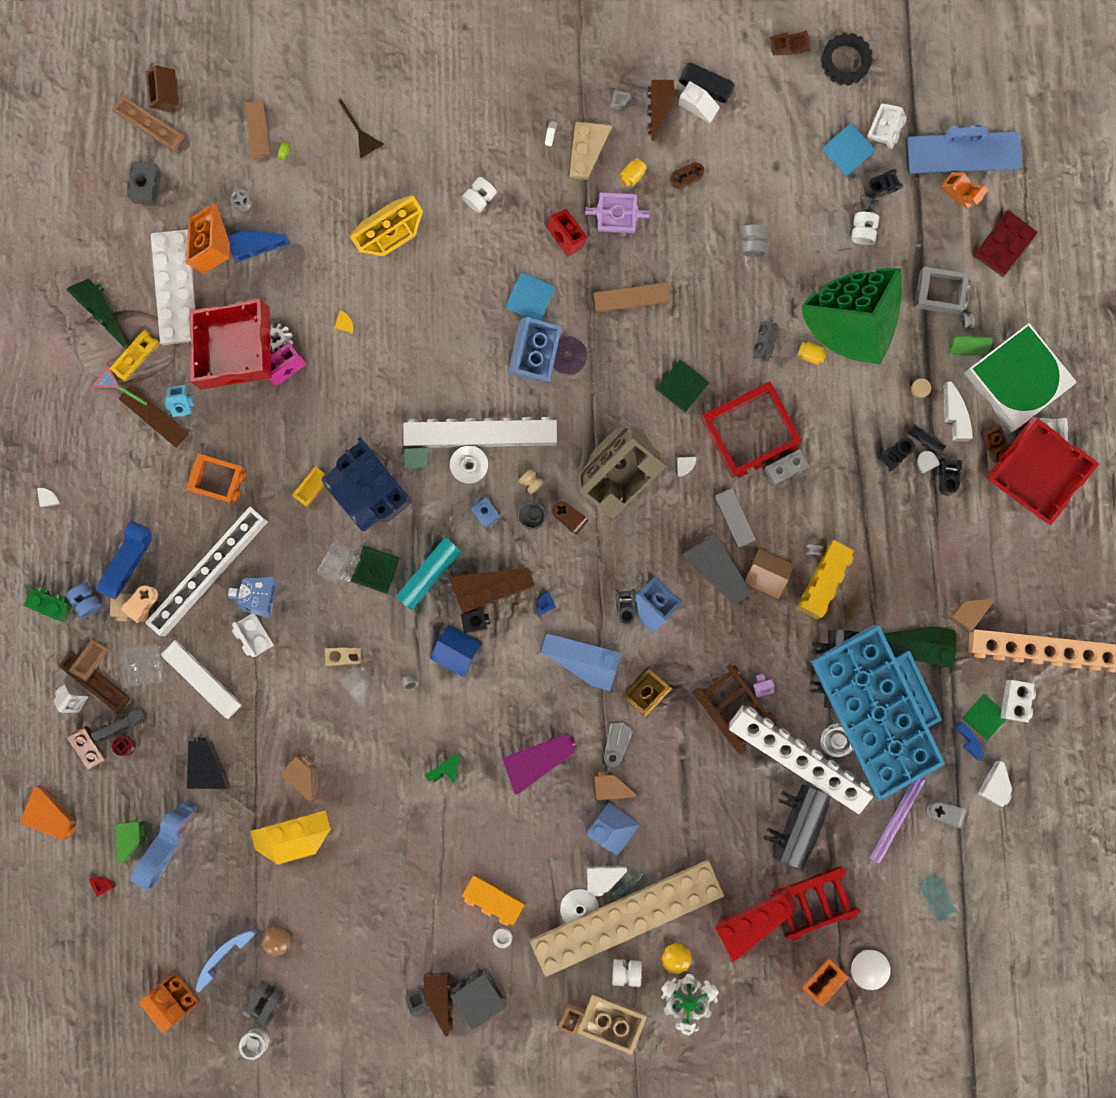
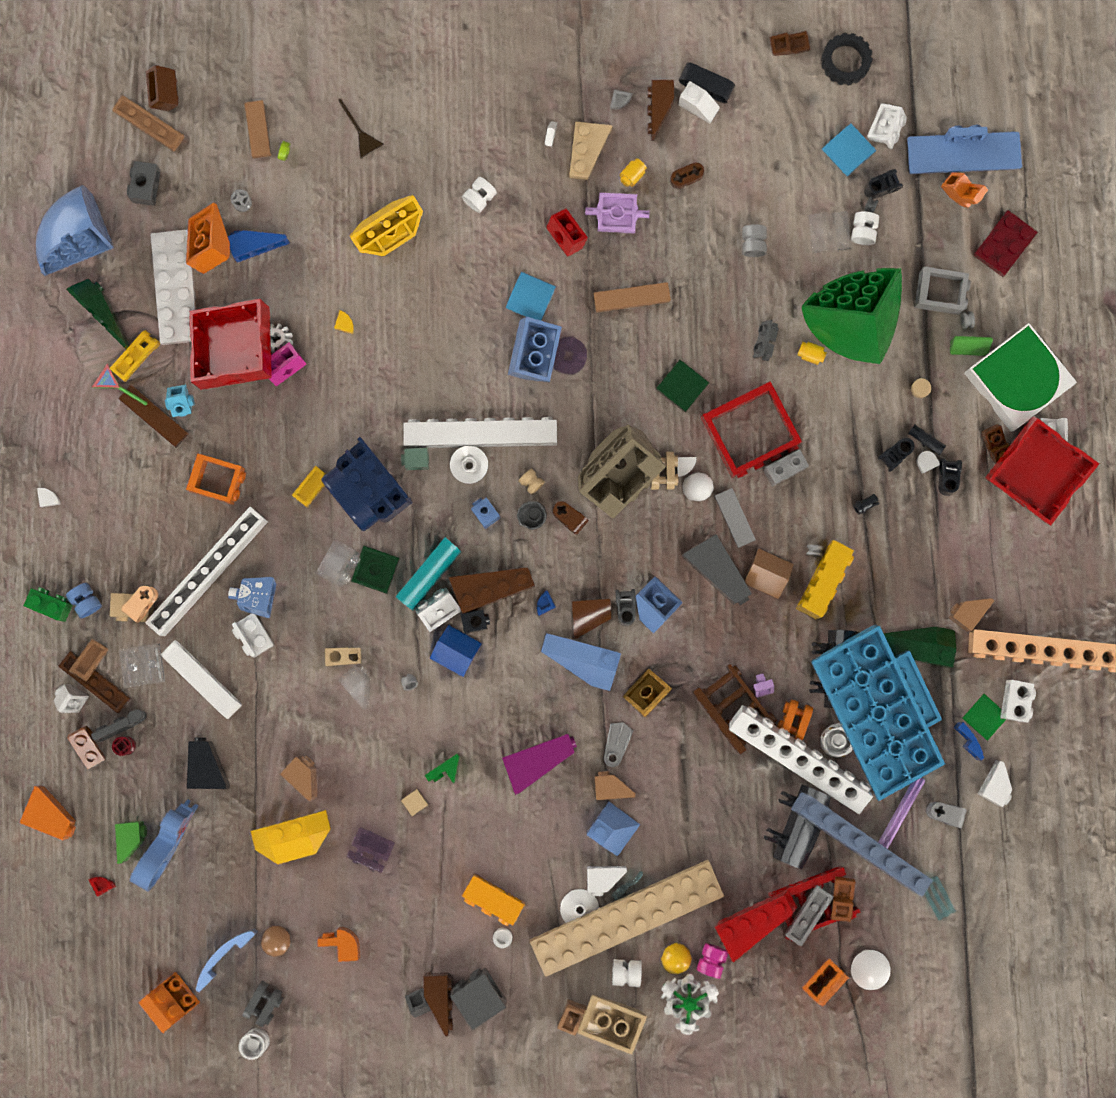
(71, 232): none -> medium blue brick
(126, 560): blue beam -> none
(345, 940): none -> orange brick
(372, 844): none -> clear purple plate
(414, 802): none -> tan tile
(437, 609): none -> white bracket
(589, 615): none -> reddish brown slope
(670, 477): none -> tan brick
(697, 486): none -> white hair
(712, 961): none -> dark pink wheel
(791, 709): none -> orange brick
(808, 915): none -> light grey tile
(843, 899): none -> dark orange slope
(861, 844): none -> sand blue brick
(866, 504): none -> black pin
(956, 413): white slope -> none

